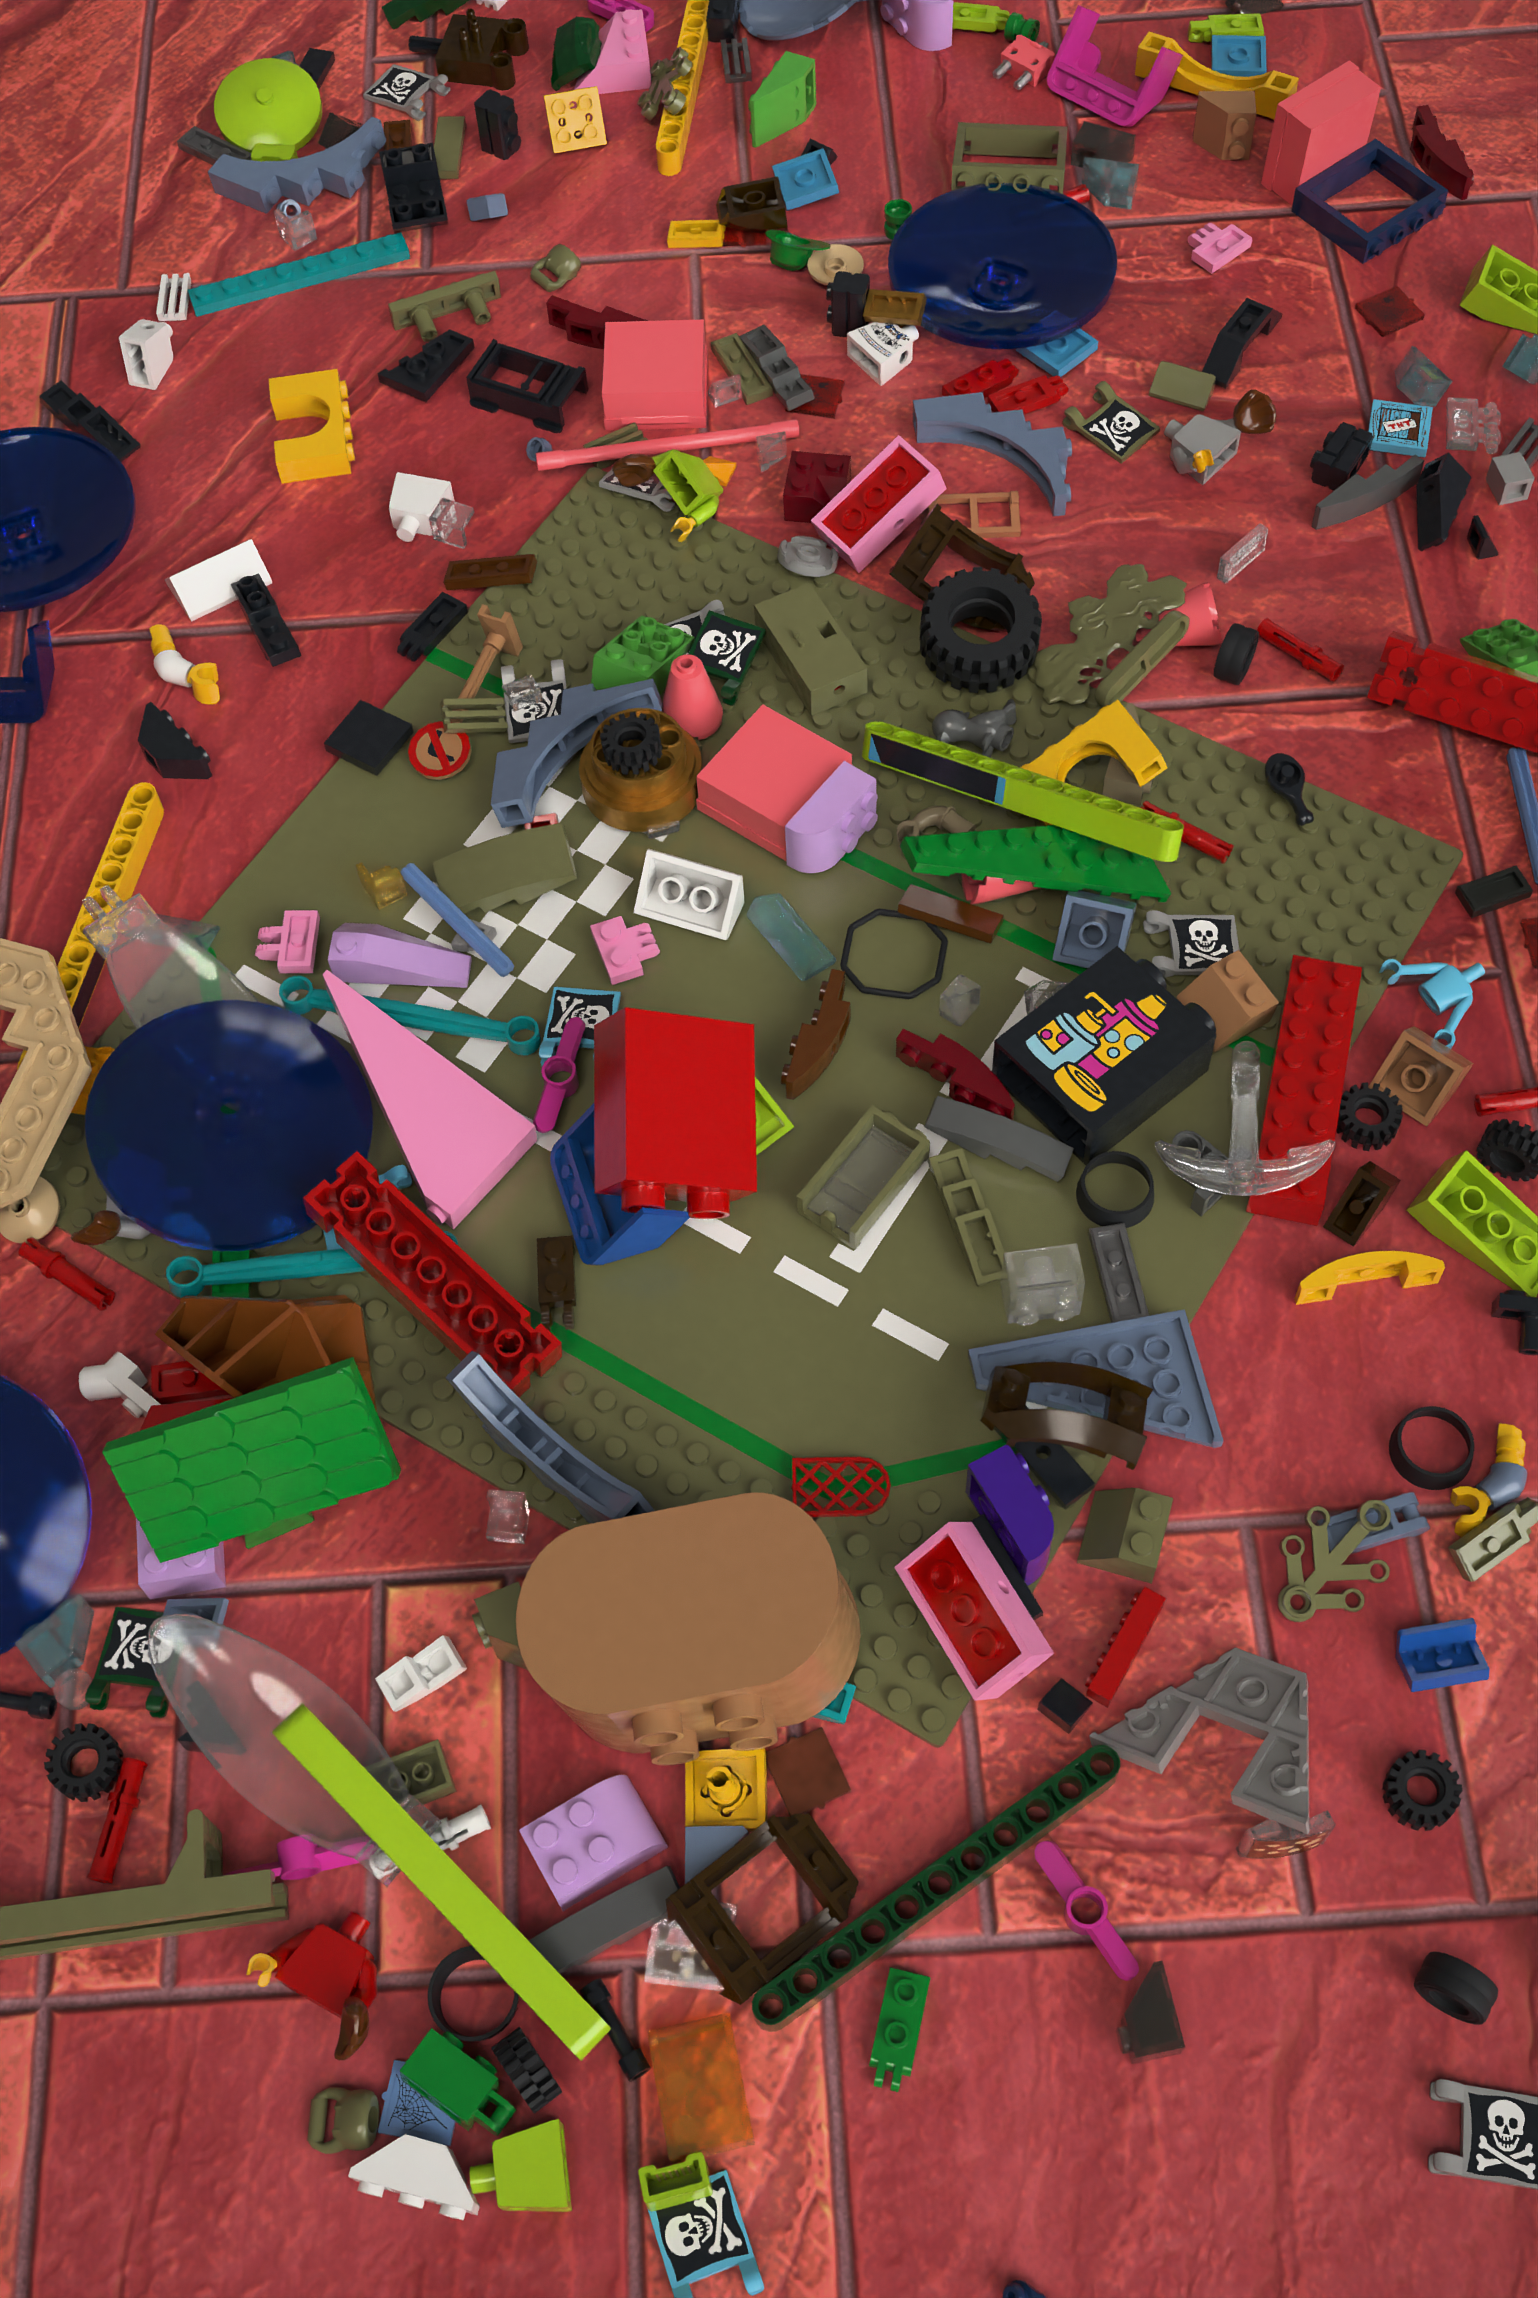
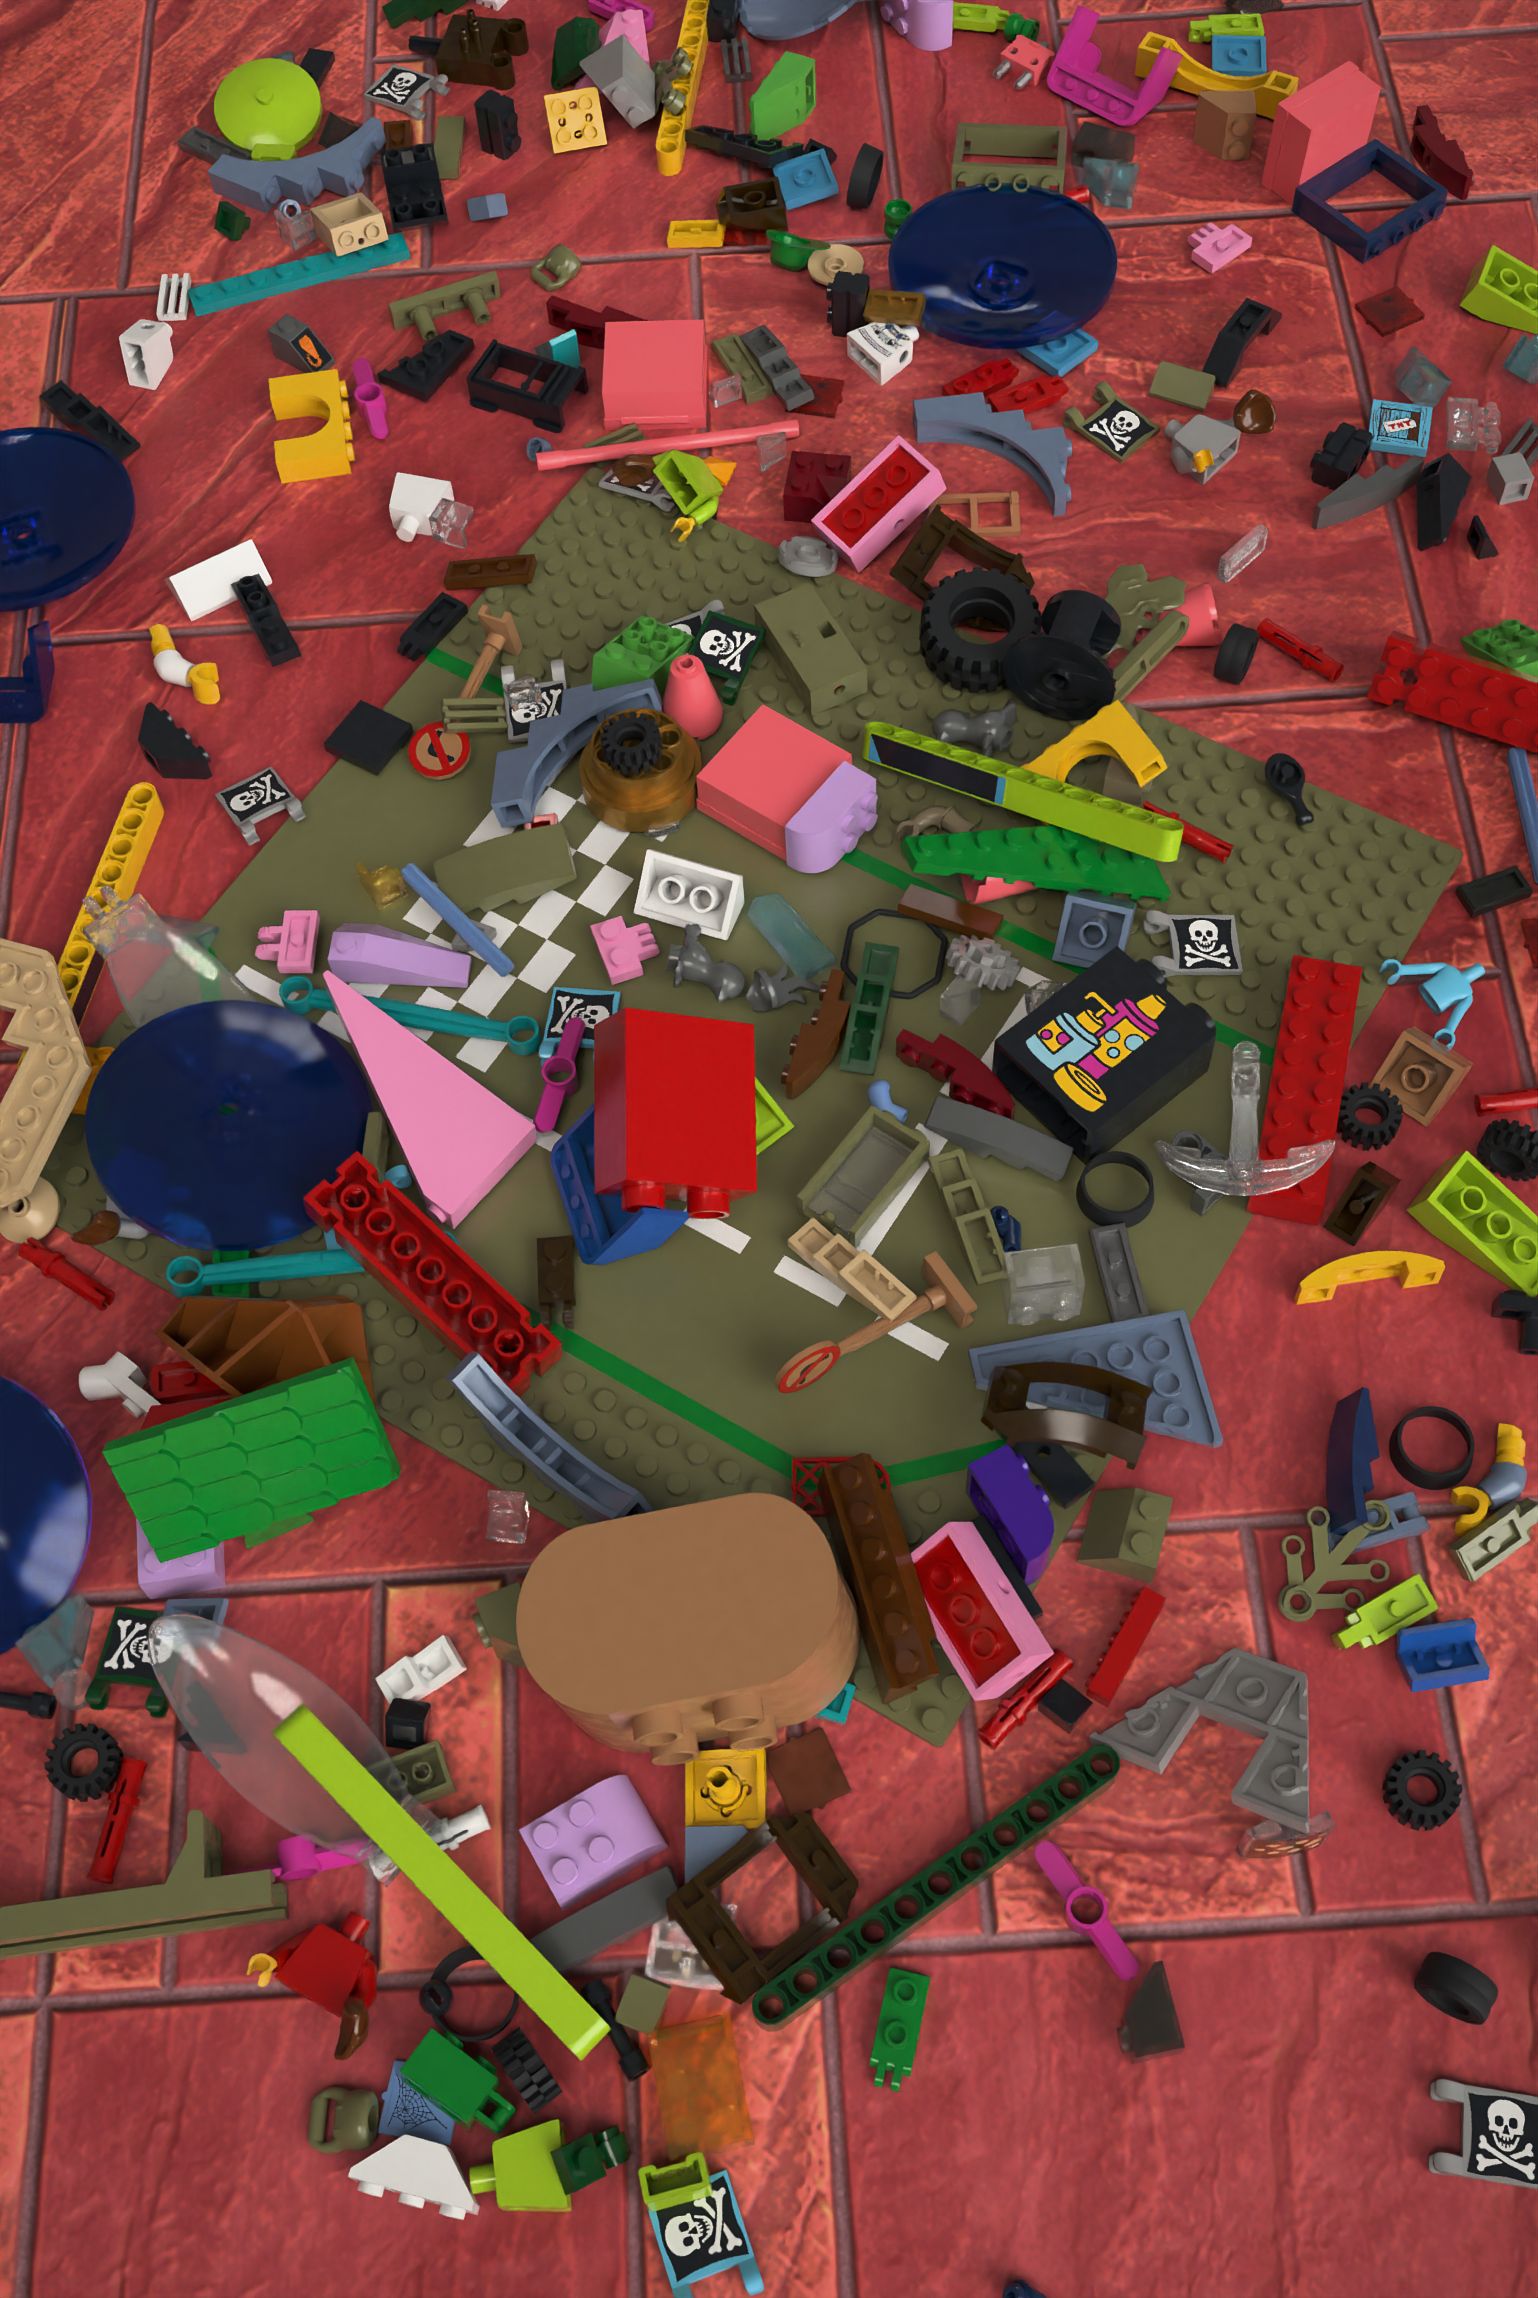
(231, 220): none -> dark green tile
(256, 800): none -> flag
(299, 345): none -> dark grey slope
(360, 220): none -> tan window
(370, 399): none -> dark pink piece
(376, 1143): none -> olive tile
(407, 1723): none -> black slope
(428, 2003): none -> black hinge
(561, 349): none -> teal slope
(581, 2159): none -> dark green plate
(623, 79): none -> light grey slope
(642, 2003): none -> olive slope
(695, 965): none -> dark grey animal
(743, 146): none -> black wing
(772, 992): none -> dark grey piece
(819, 1358): none -> medium nougat piece
(851, 1270): none -> tan slope
(865, 176): none -> black tyre
(869, 1009): none -> dark green slope
(880, 1098): none -> medium blue arm
(880, 1576): none -> reddish brown slope
(982, 962): none -> light grey gear
(1007, 1228): none -> dark blue arm
(1013, 1710): none -> red pin
(1062, 666): none -> black piece
(1232, 997): medium nougat slope -> none
(1348, 1462): none -> dark blue slope
(1386, 1614): none -> lime hinge

